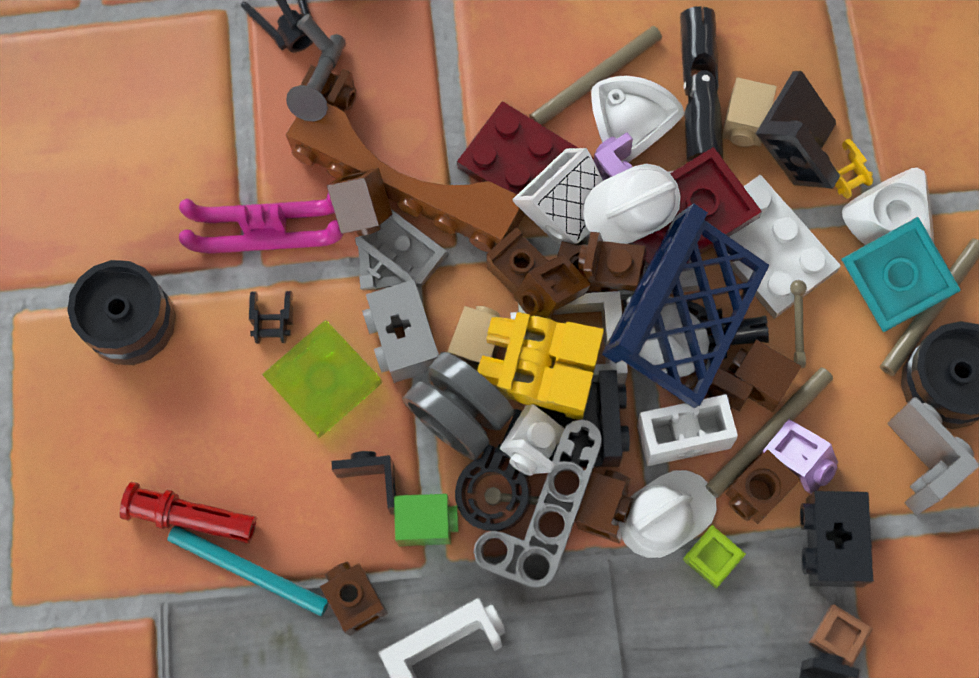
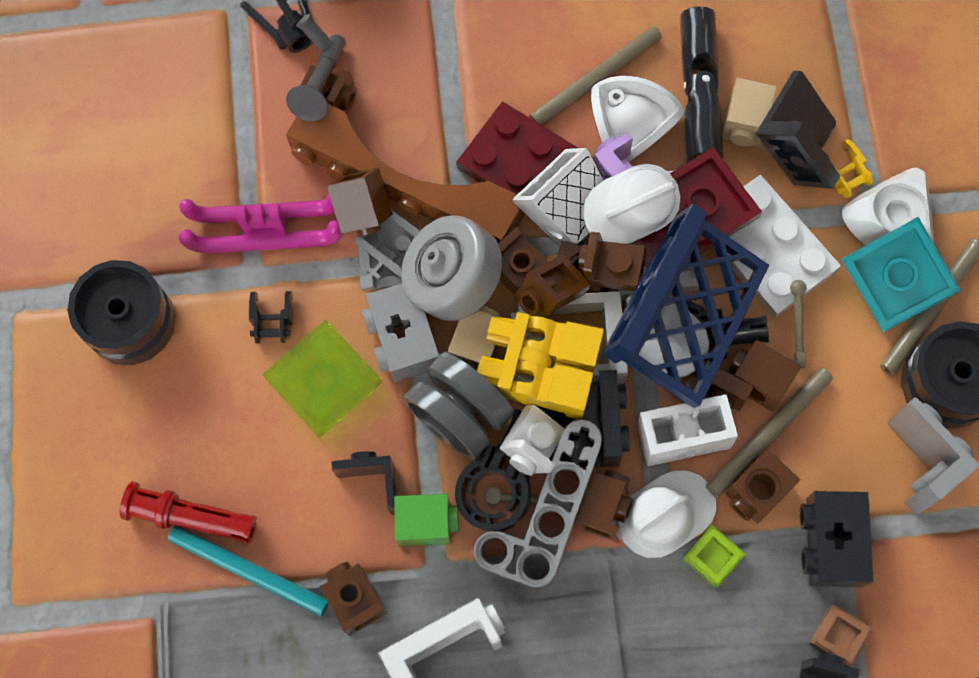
(451, 268): none -> light grey wheel
(805, 455): lavender bracket -> none

